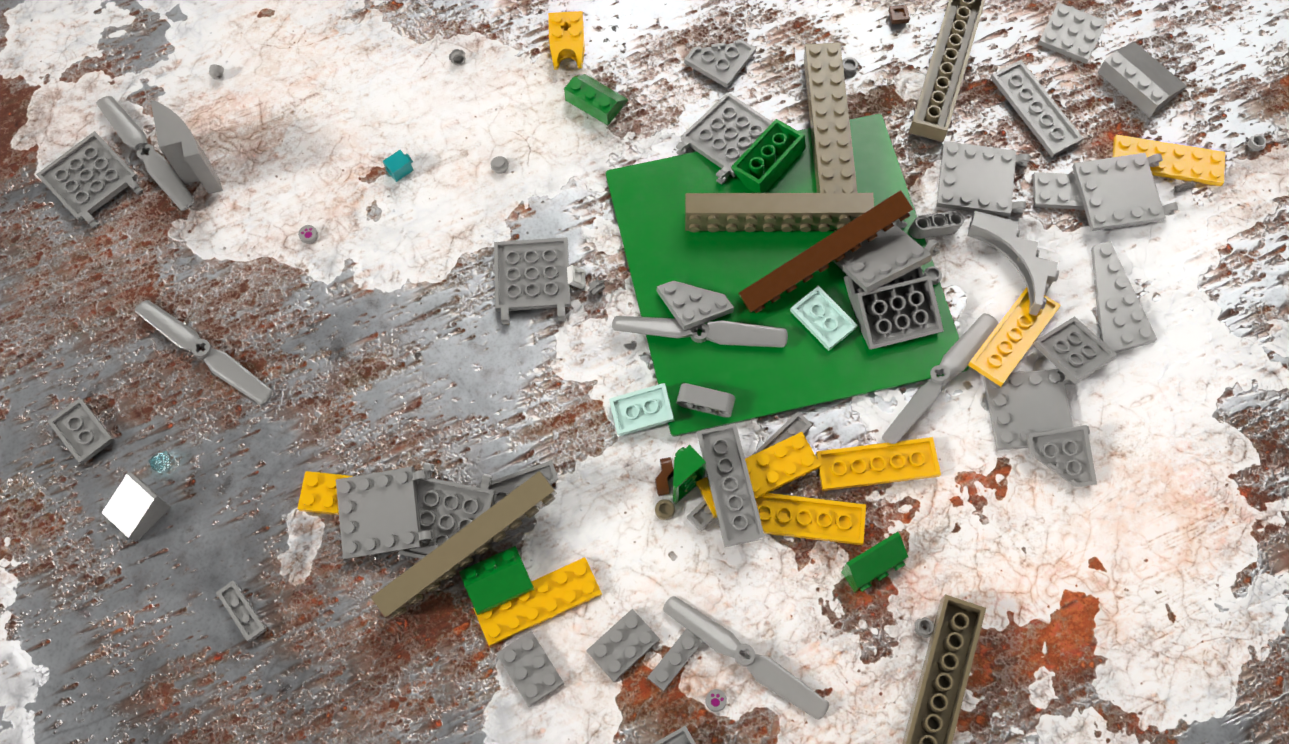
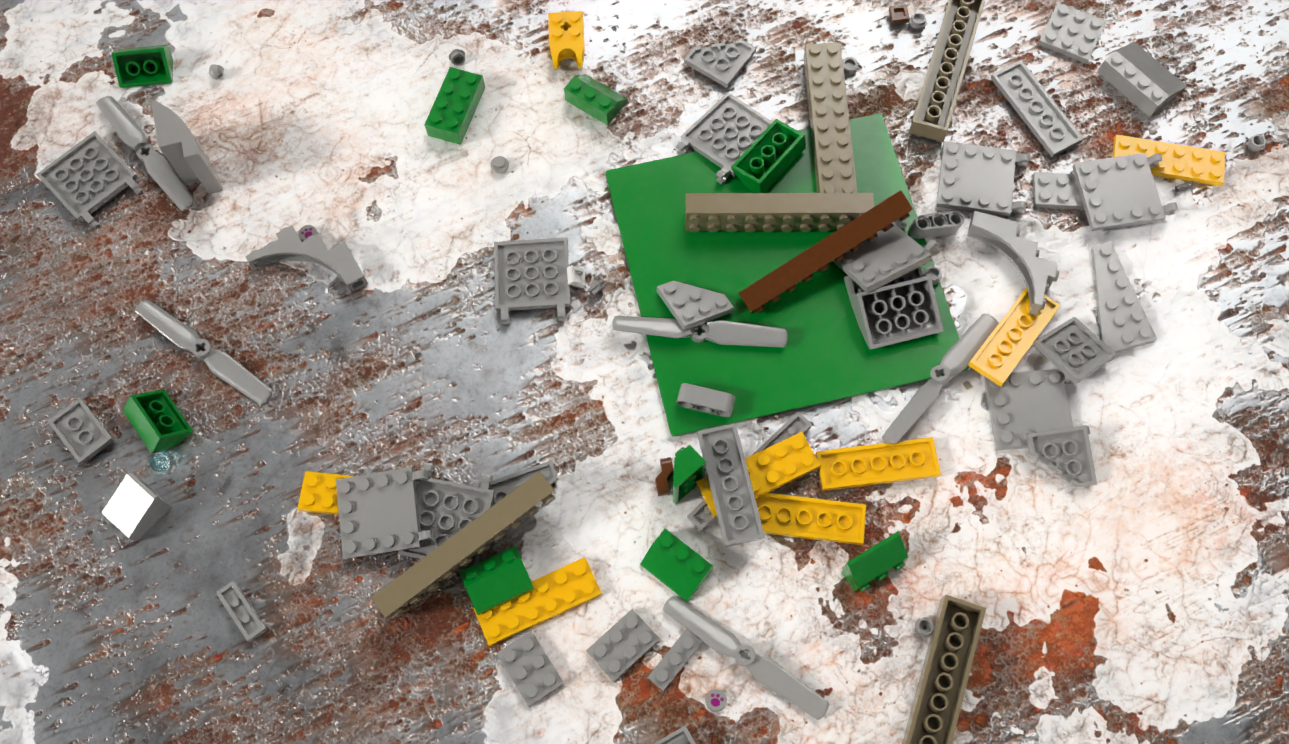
(143, 65): none -> green slope
(157, 420): none -> green slope
(312, 250): none -> light grey arch
(398, 165): teal brick -> none
(455, 105): none -> green brick
(641, 409): light aqua plate -> none
(664, 509): dark tan tile -> none
(676, 565): none -> green slope
(823, 318): light aqua plate -> none
(918, 20): none -> light grey plate

